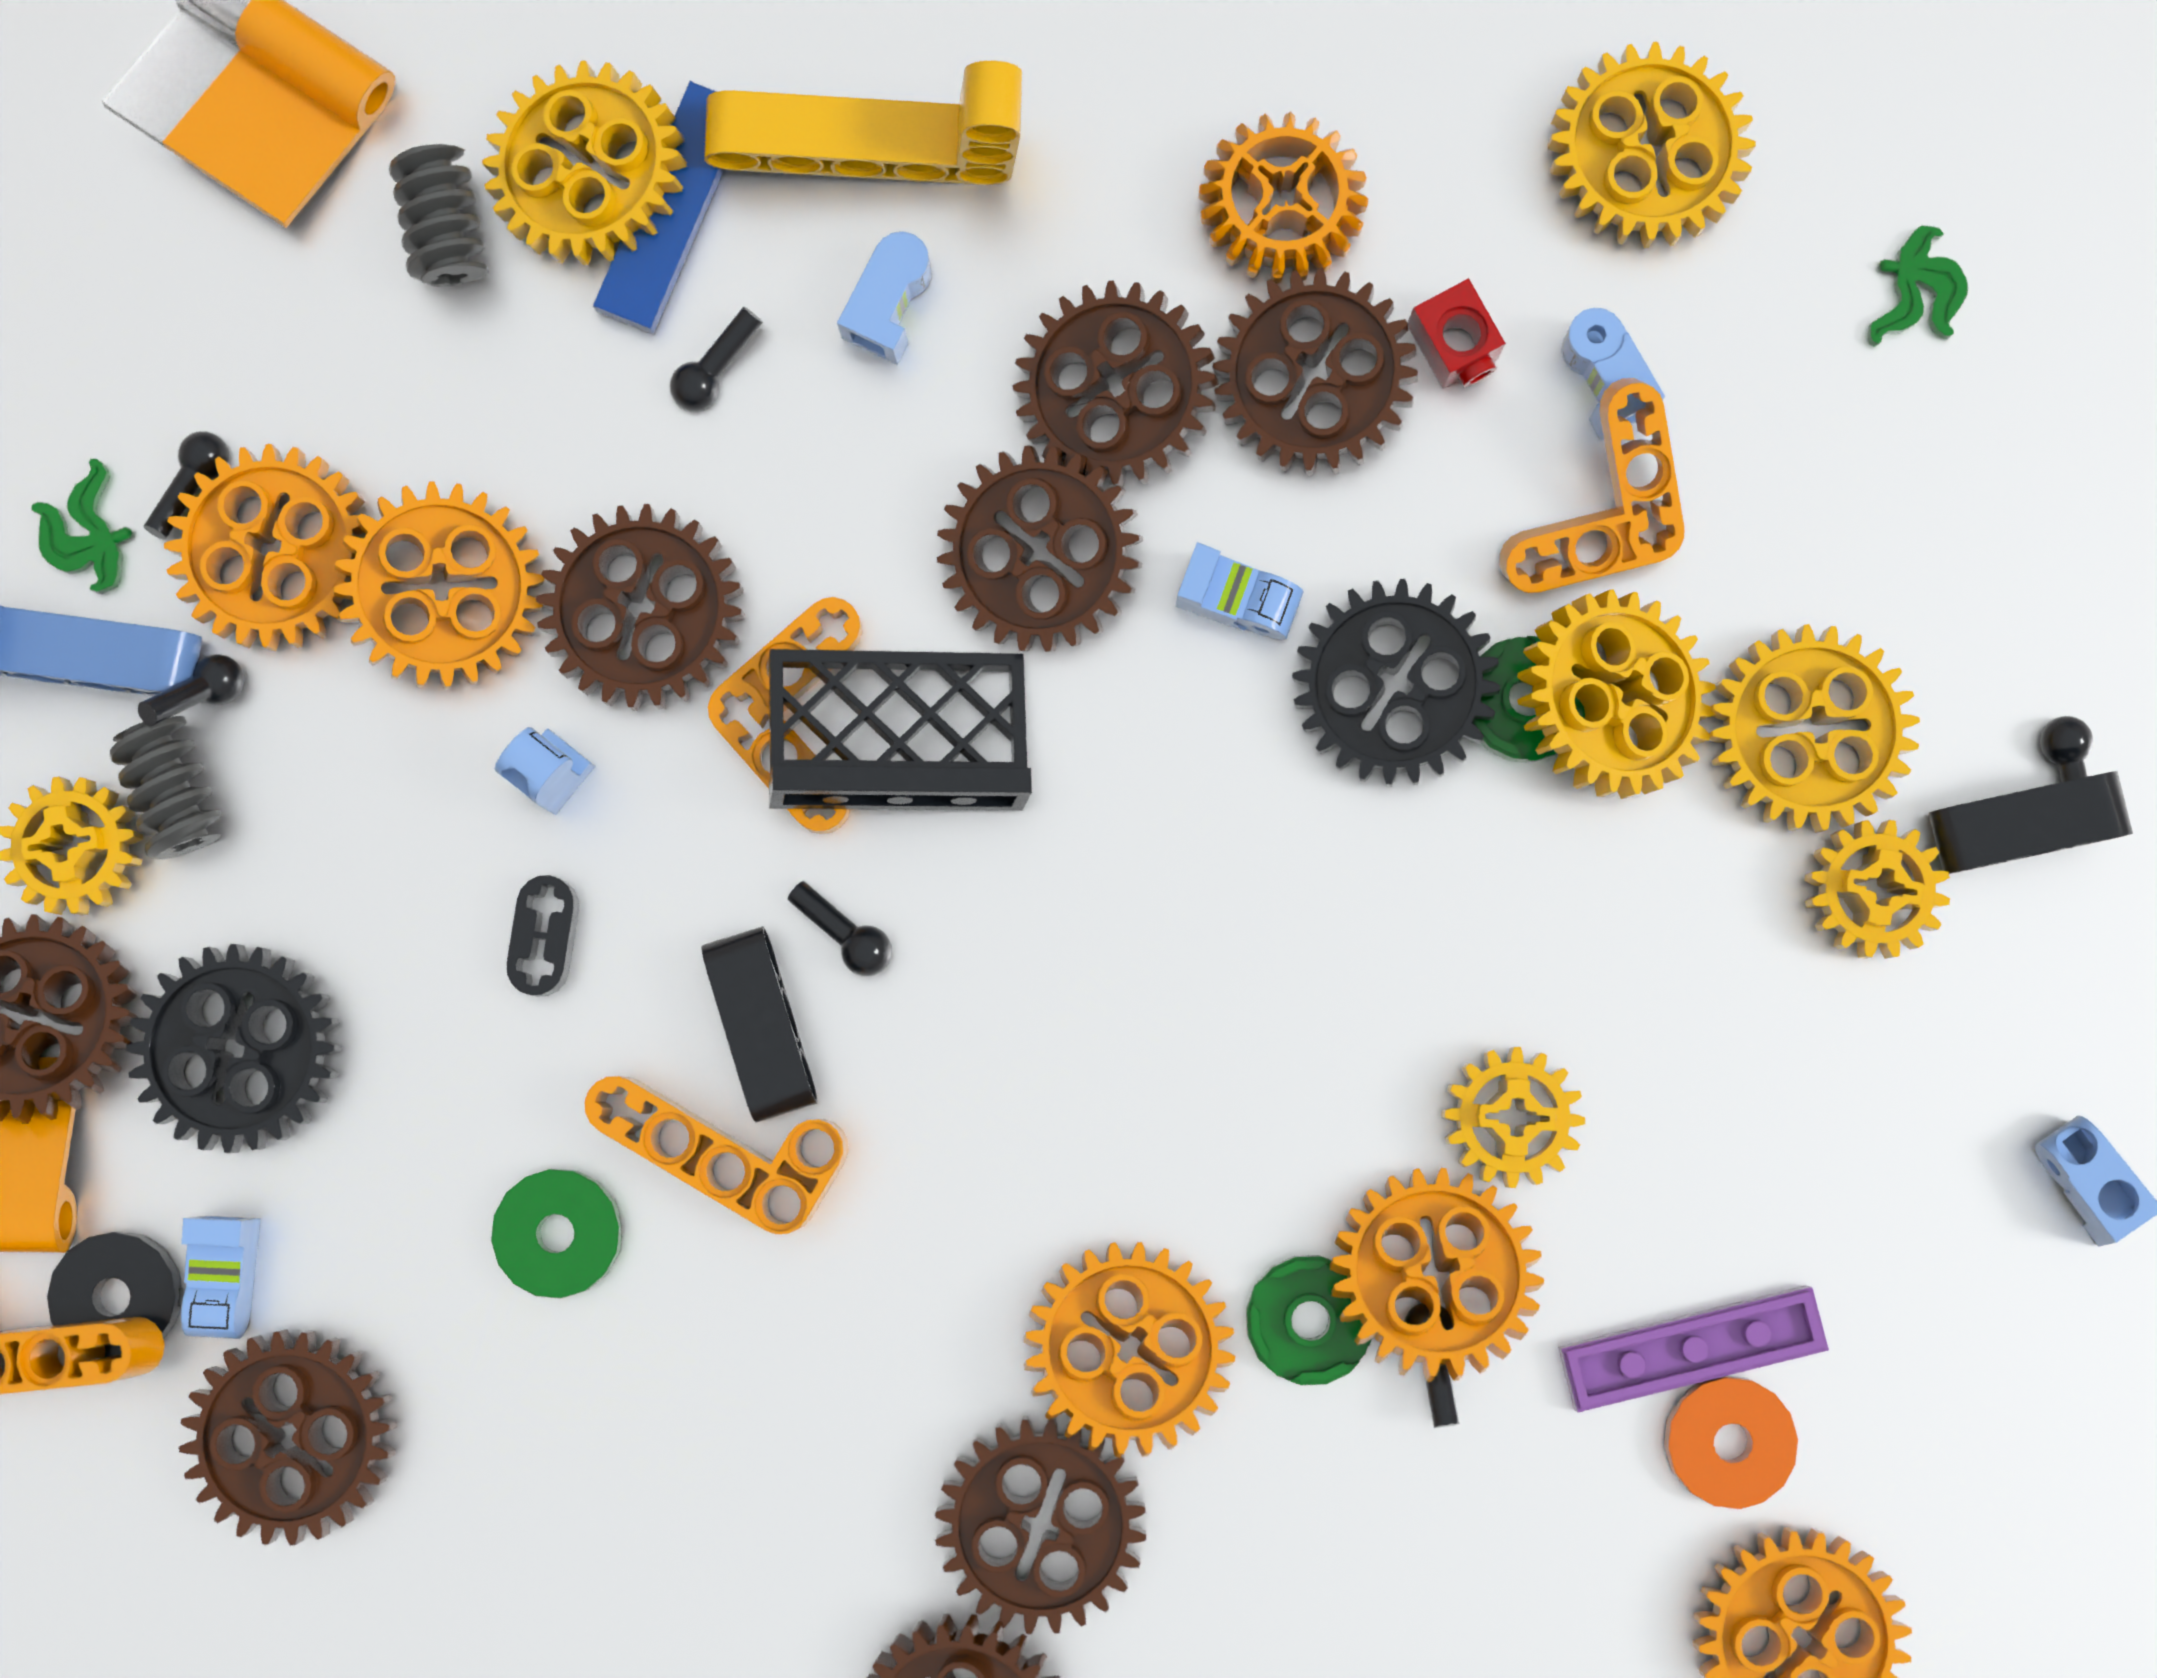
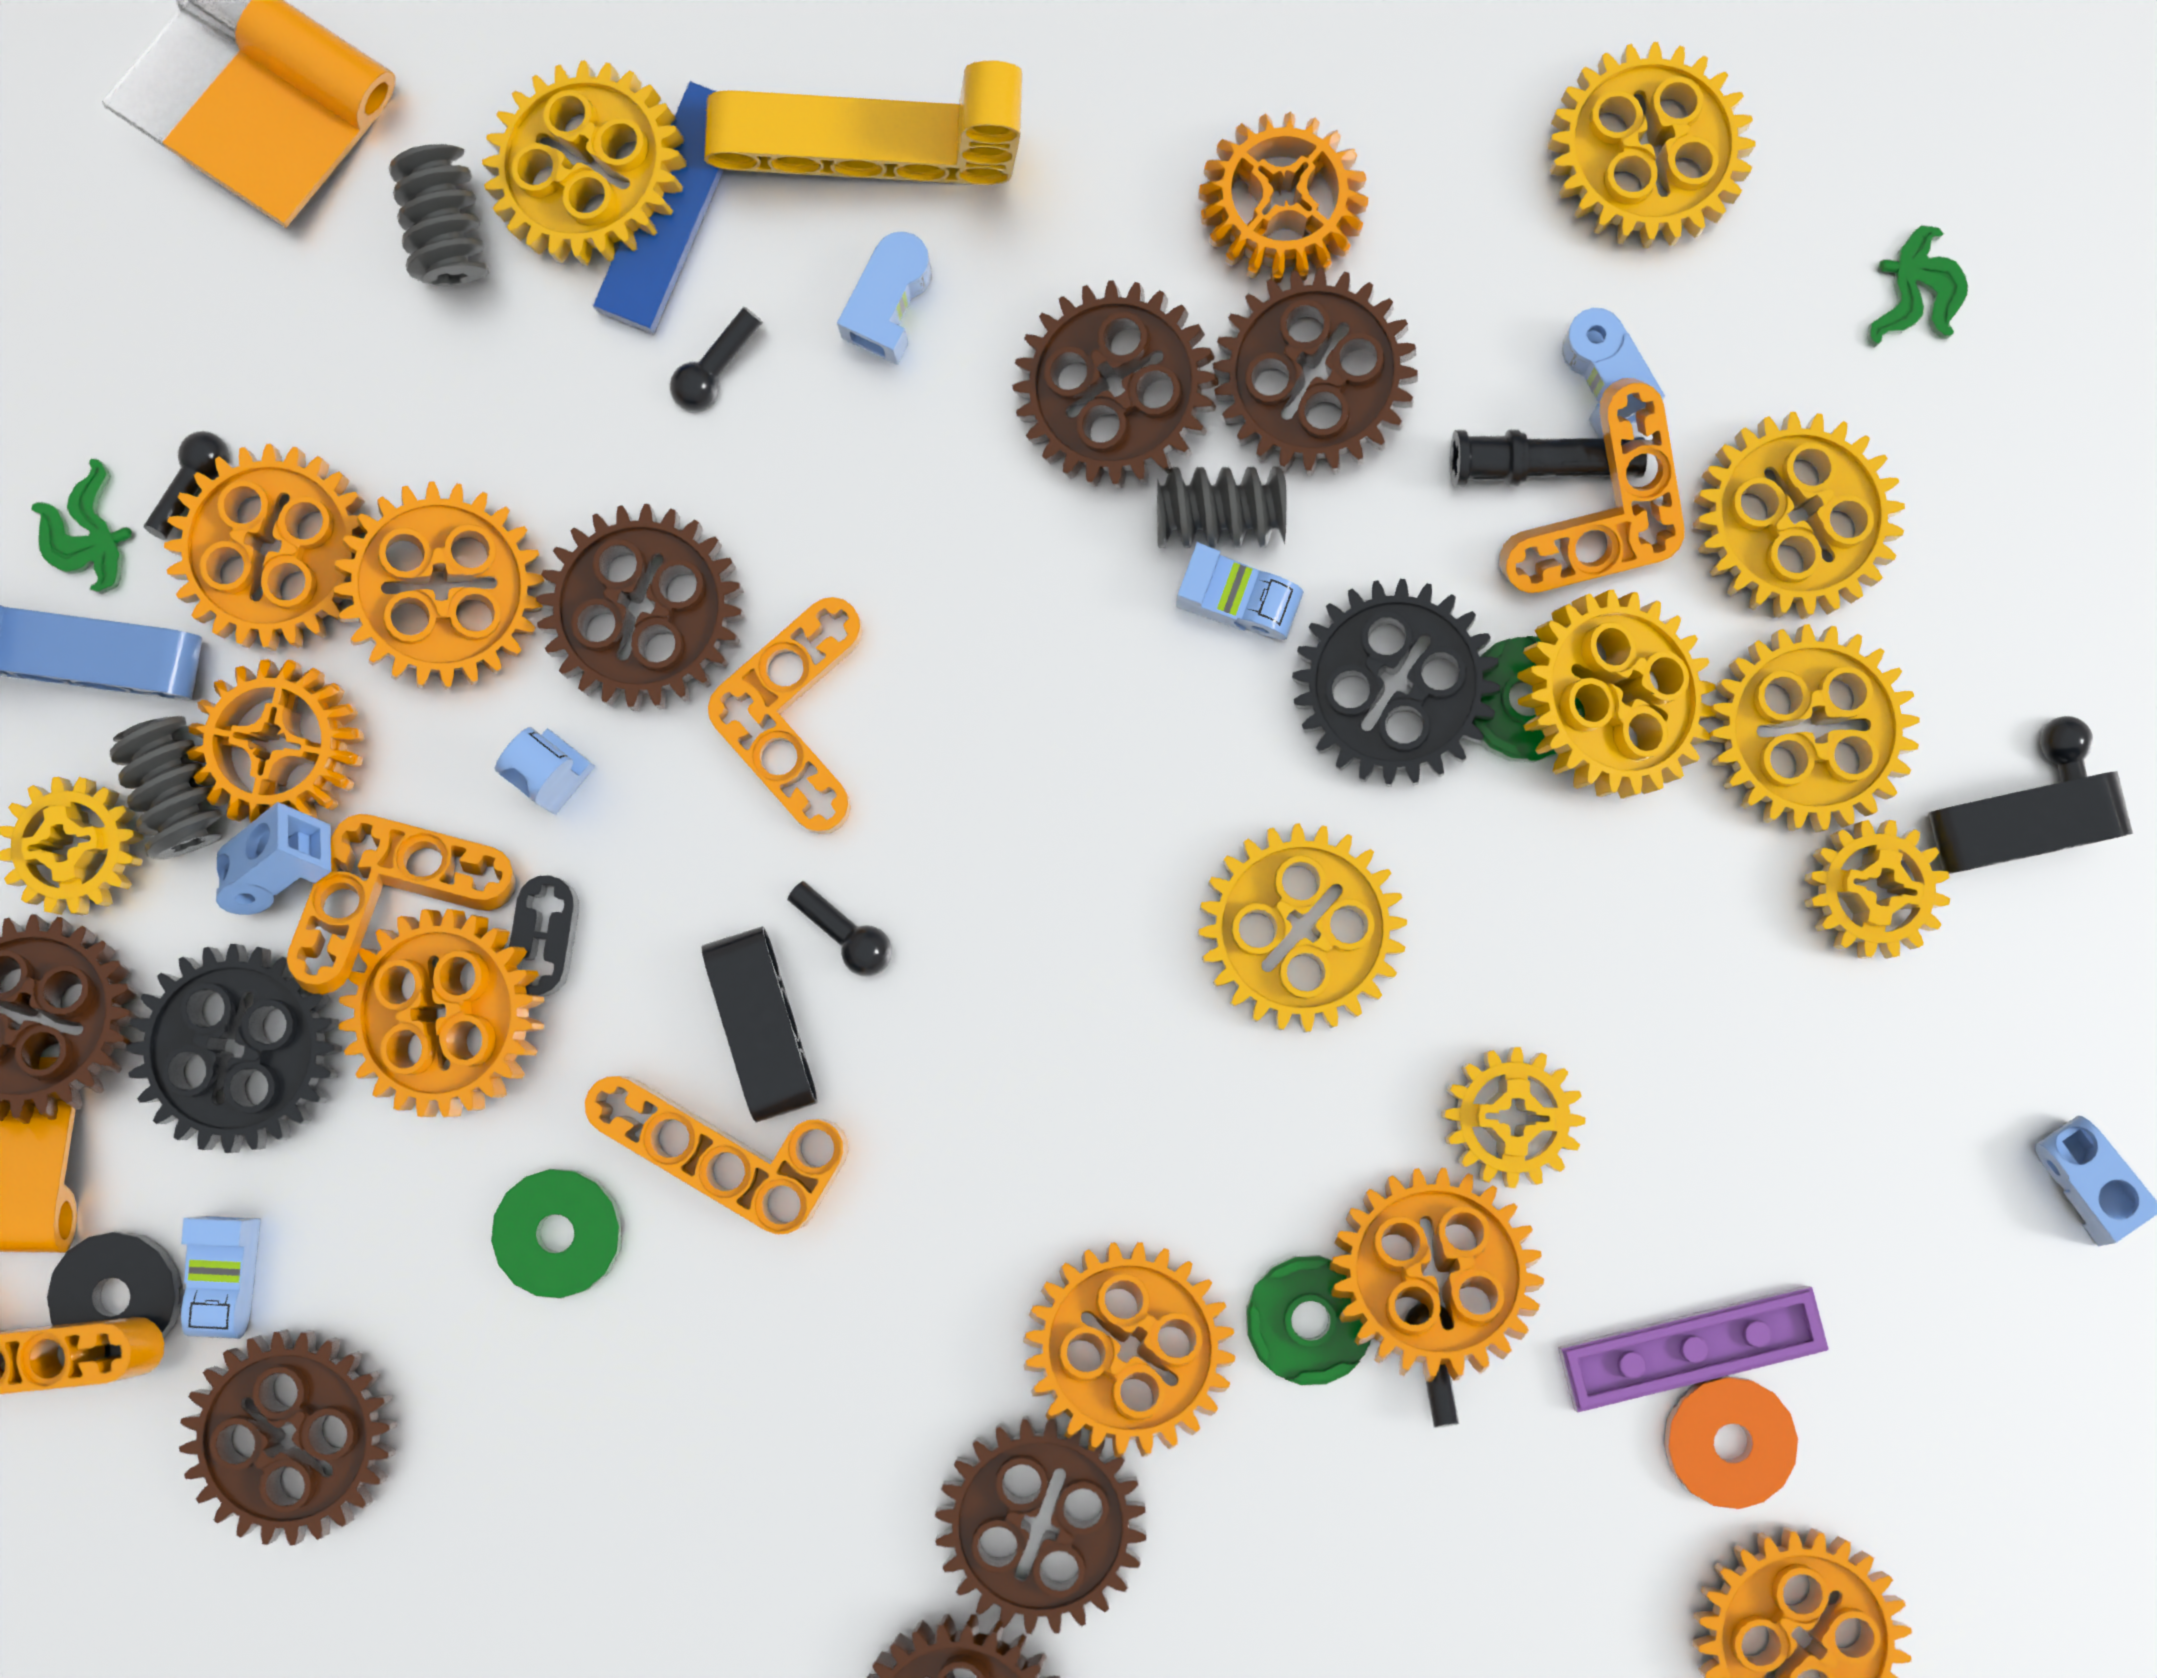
(214, 680): black bar -> none
(270, 858): none -> light blue leg
(276, 721): none -> light orange gear
(386, 867): none -> light orange beam
(388, 1021): none -> light orange gear
(906, 783): black fence -> none
(1005, 594): reddish brown gear -> none
(1221, 506): none -> dark grey piece
(1344, 966): none -> yellow gear
(1460, 309): red brick -> none
(1516, 458): none -> black pin
(1845, 485): none -> yellow gear

